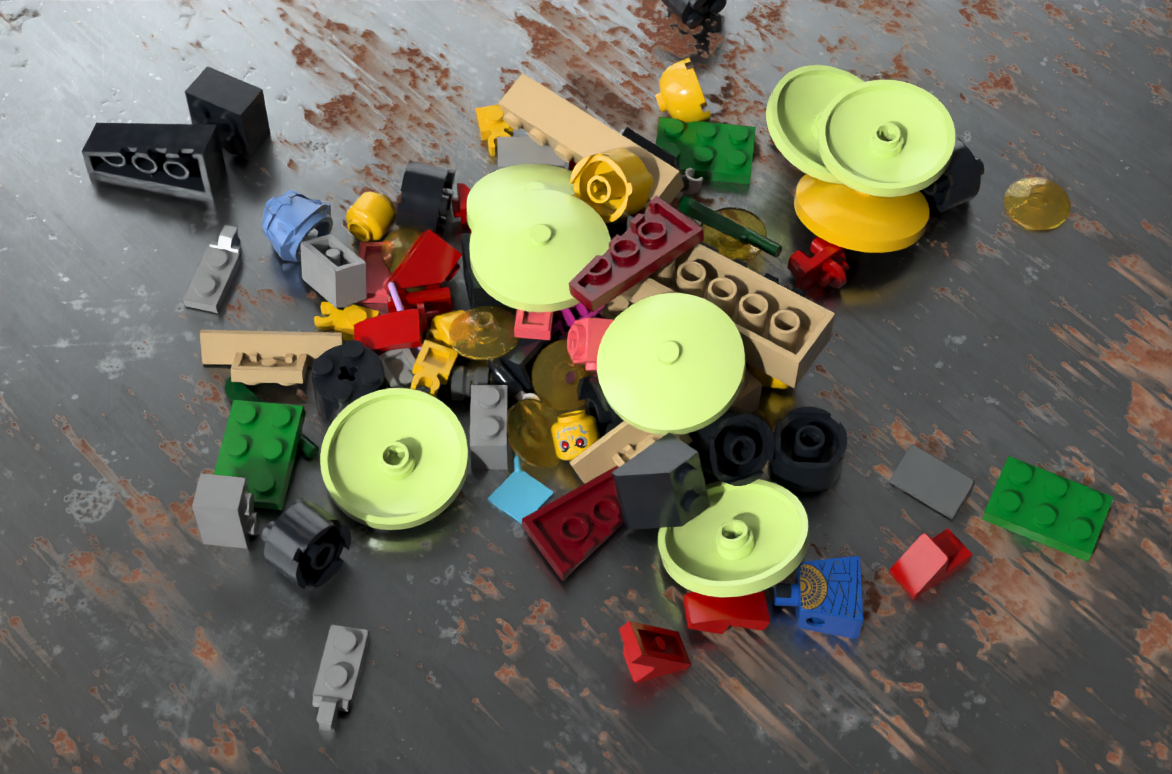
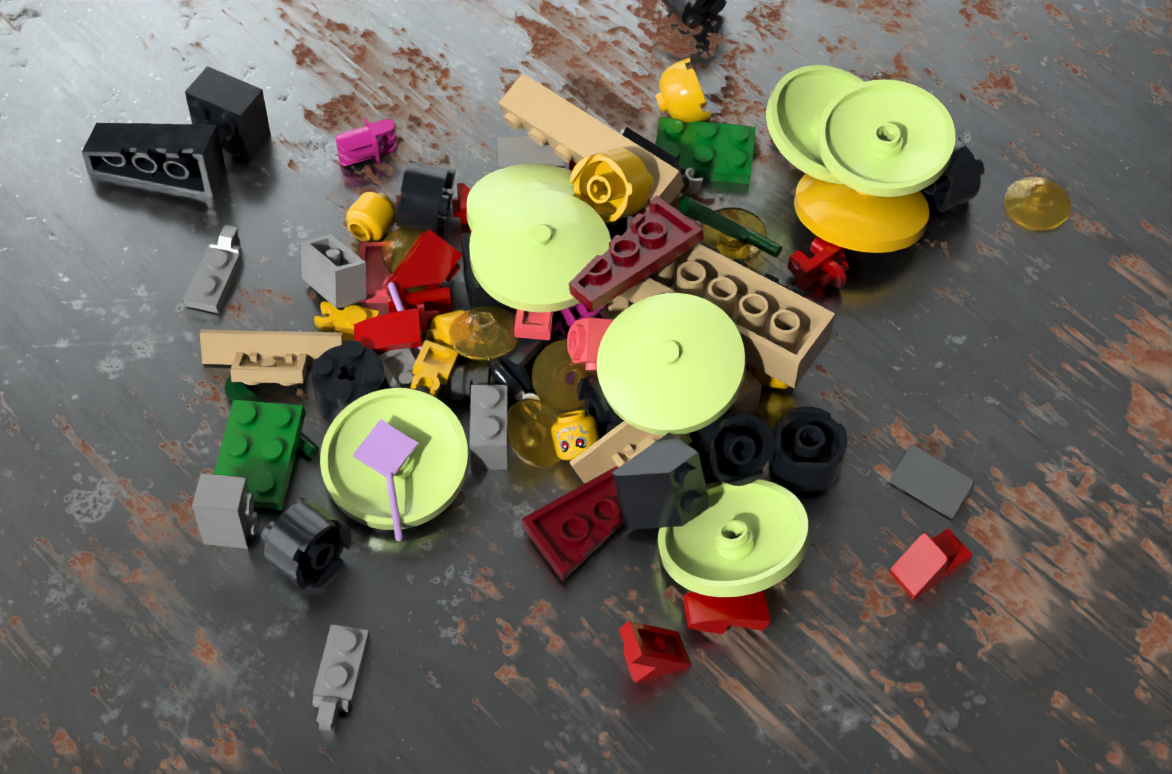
(290, 220): medium blue helmet -> none
(366, 142): none -> dark pink arm
(386, 452): none -> lavender piece
(492, 125): yellow plate -> none
(520, 493): medium azure piece -> none
(826, 596): blue torso -> none
(1048, 508): green plate -> none

